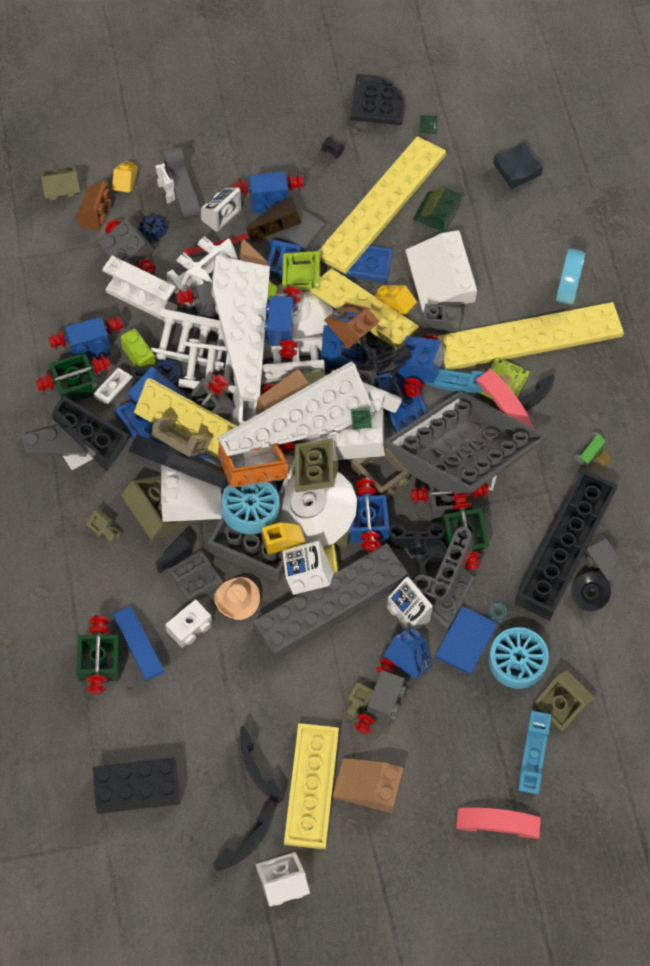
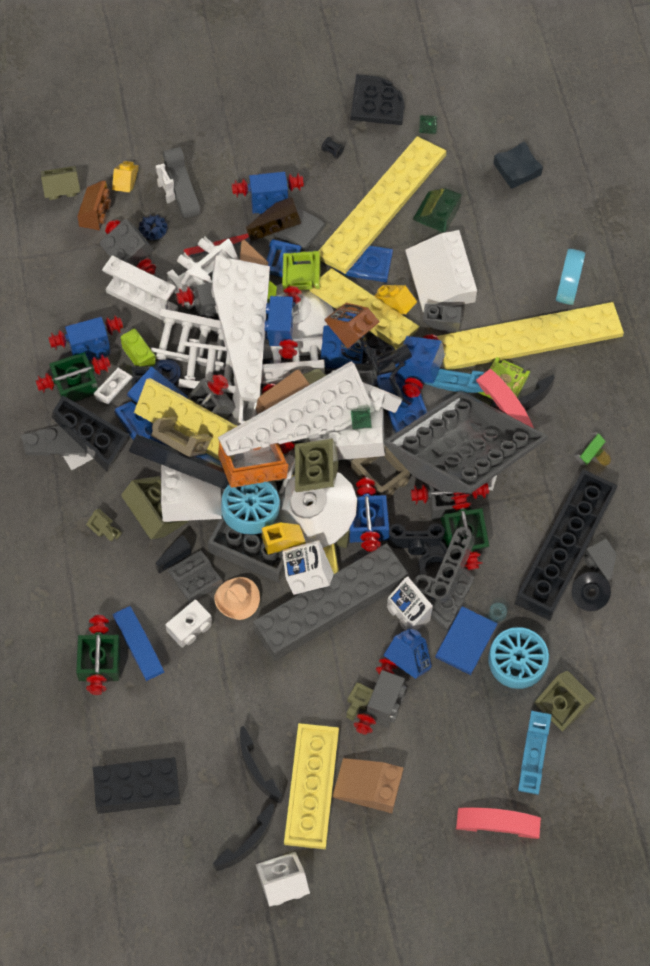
(221, 208): white slope -> none

